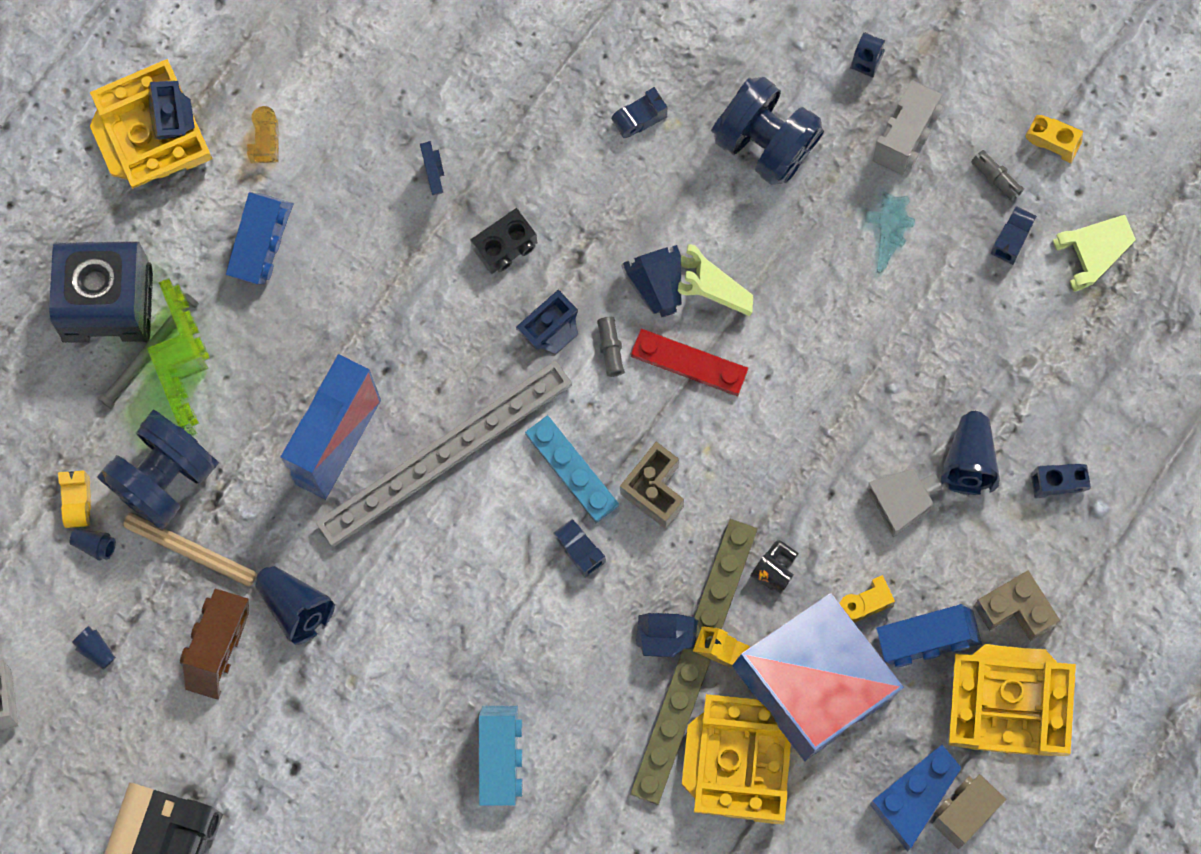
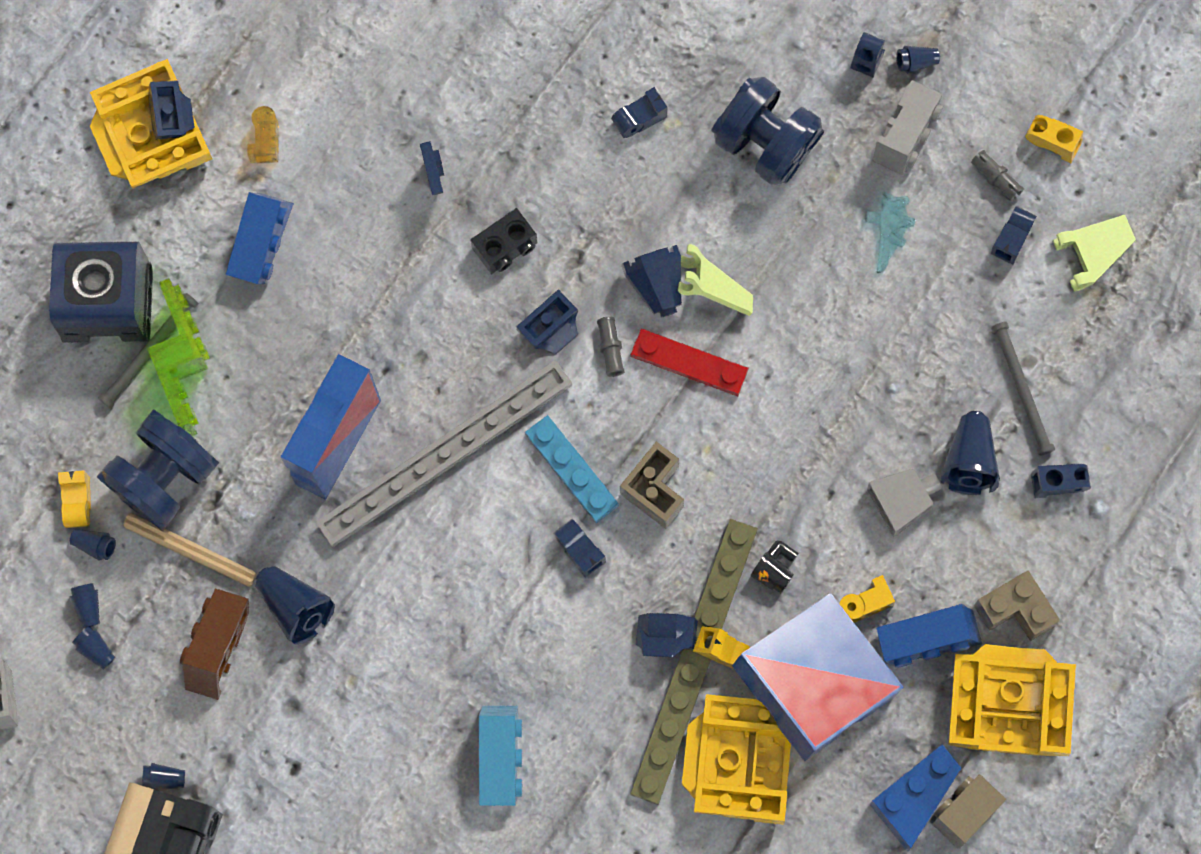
(86, 604): none -> dark blue cone
(162, 777): none -> dark blue cone
(916, 58): none -> dark blue cone
(1023, 389): none -> dark grey bar

